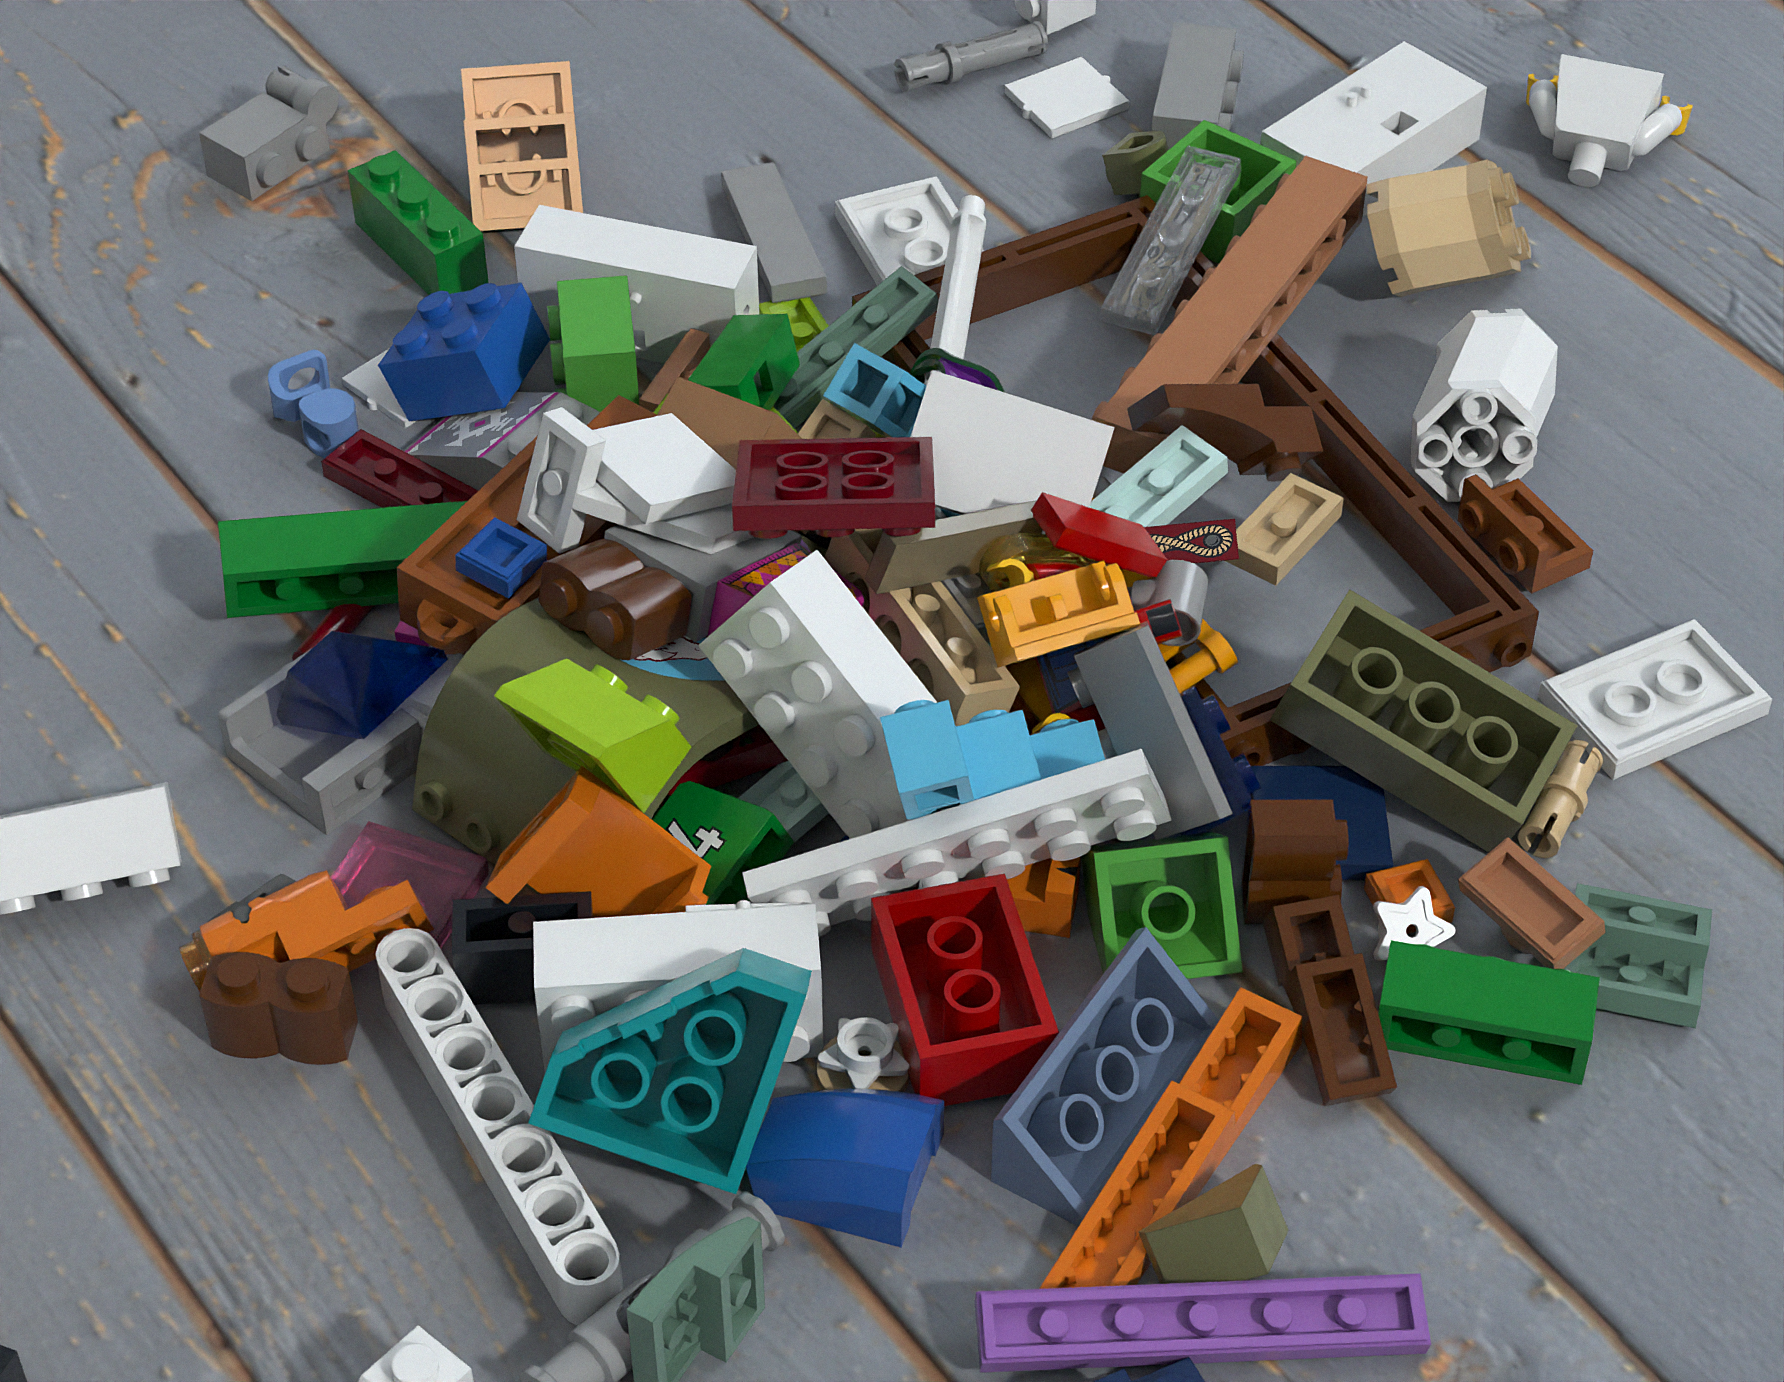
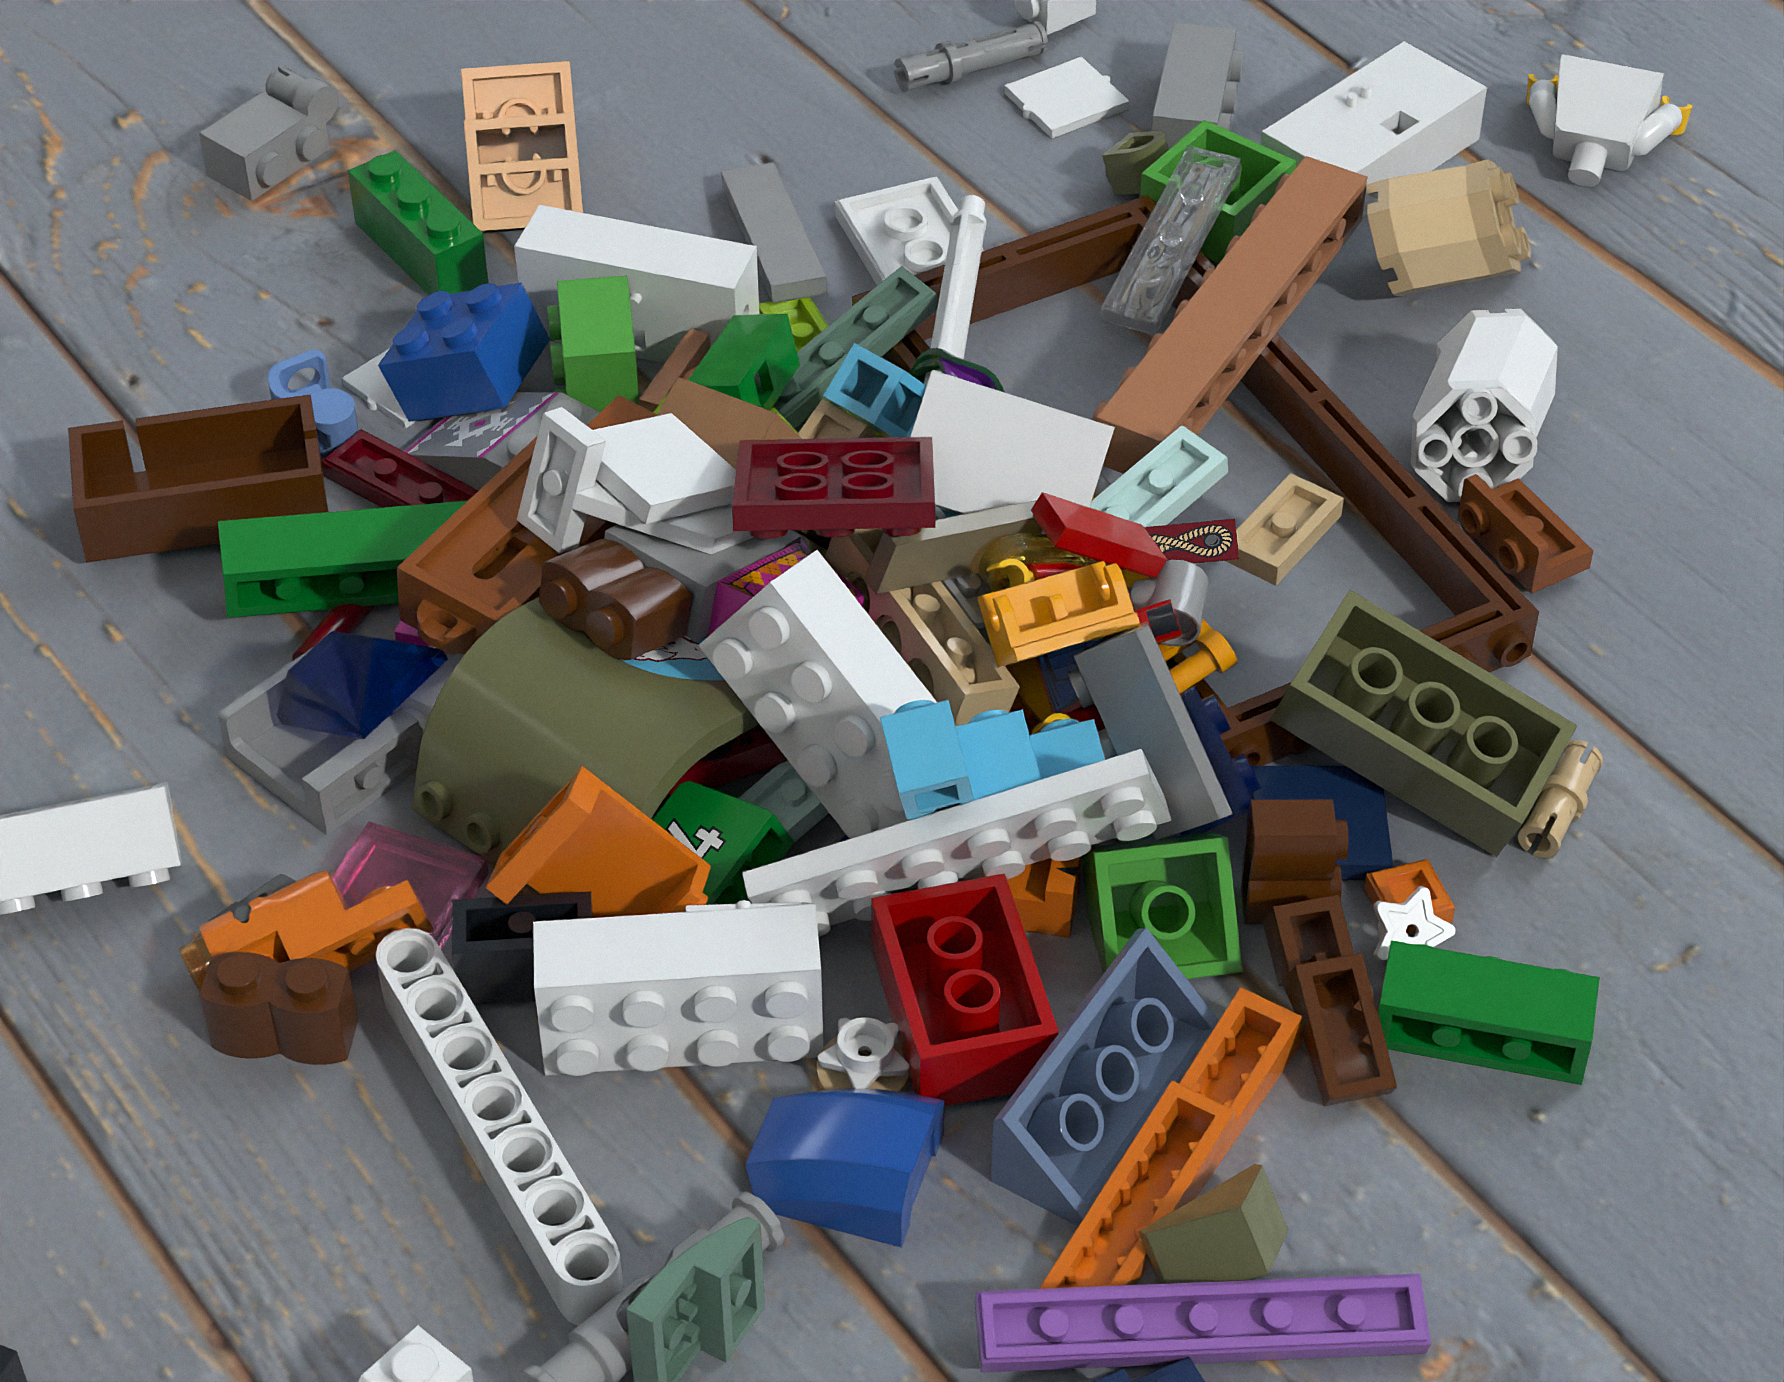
(198, 472): none -> reddish brown piece
(501, 557): blue tile -> none
(596, 725): lime slope -> none
(679, 1069): teal brick -> none
(1234, 422): reddish brown slope -> none
(1531, 906): nougat tile -> none
(1648, 956): sand green slope -> none
(1655, 698): white tile -> none

